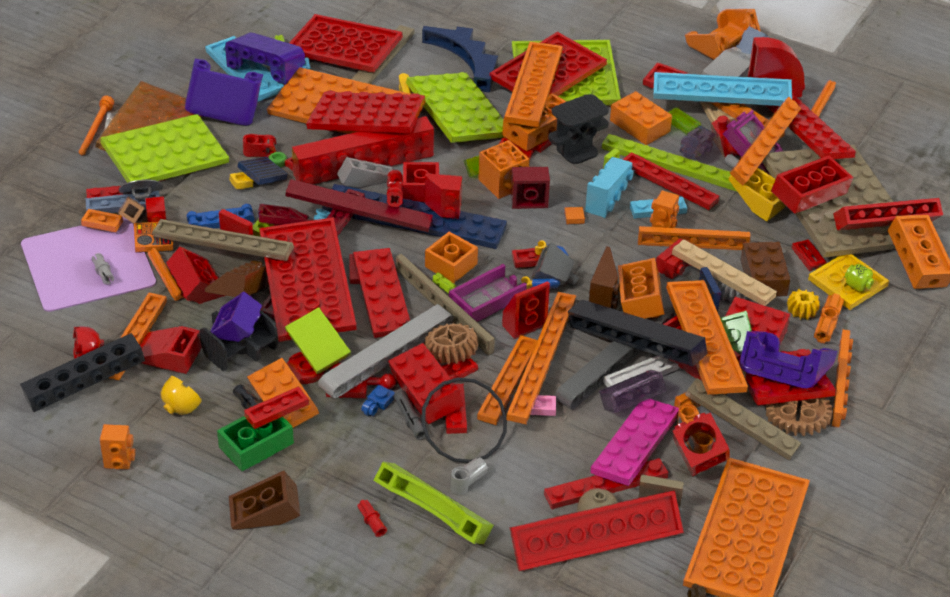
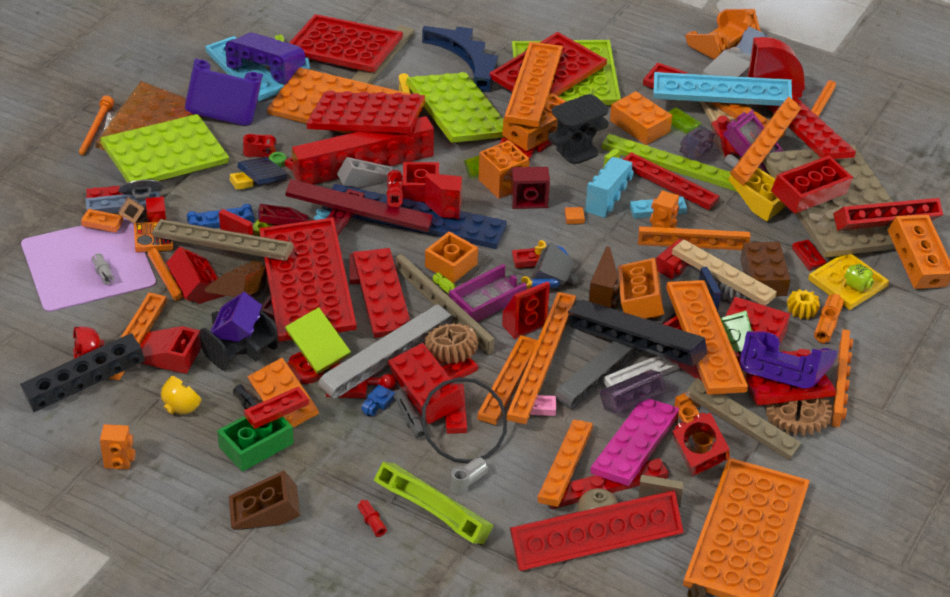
(565, 463): none -> orange plate

